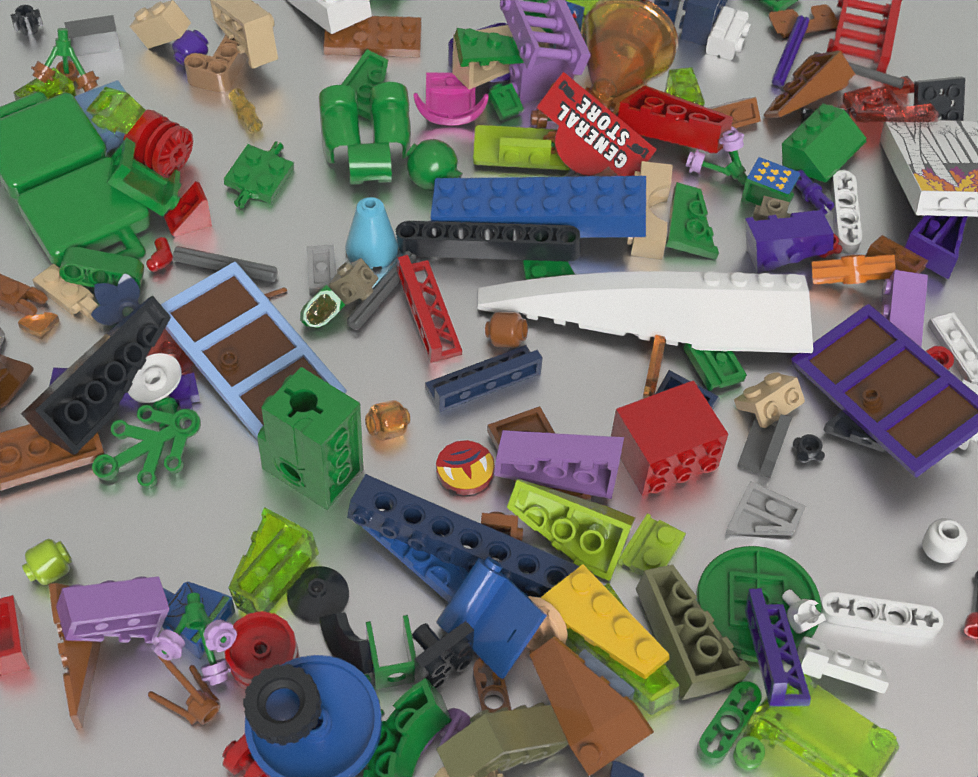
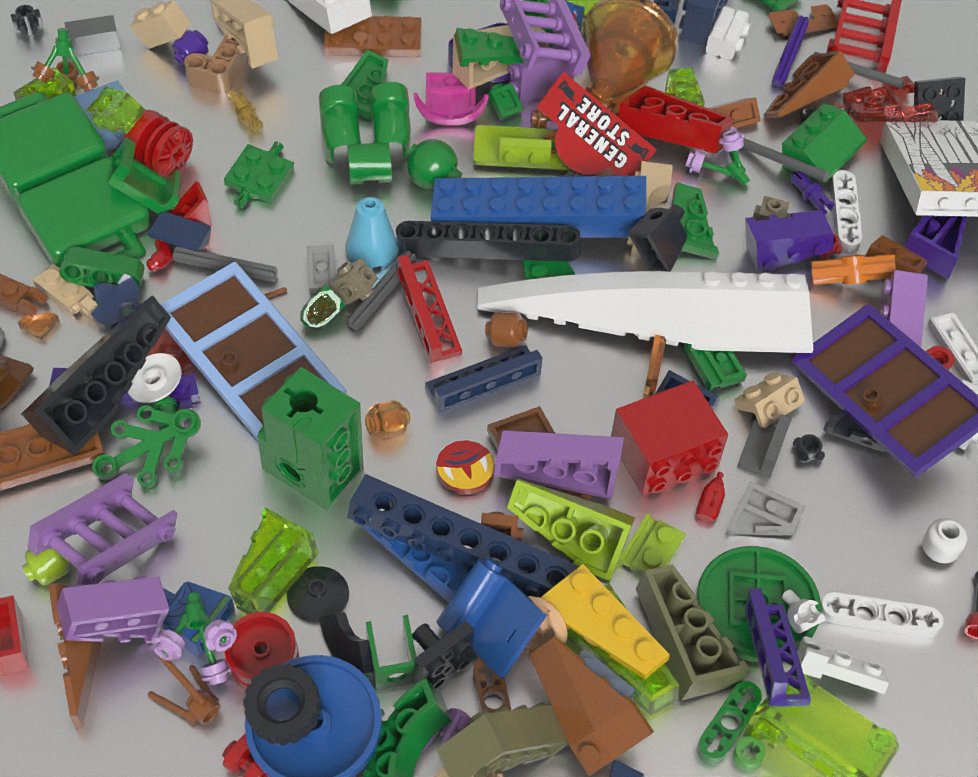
(95, 507): none -> medium lavender fence
(180, 231): none -> dark blue slope
(660, 237): none -> black torso
(711, 499): none -> red piece
(769, 180): piece -> none
(785, 160): none -> dark grey bar

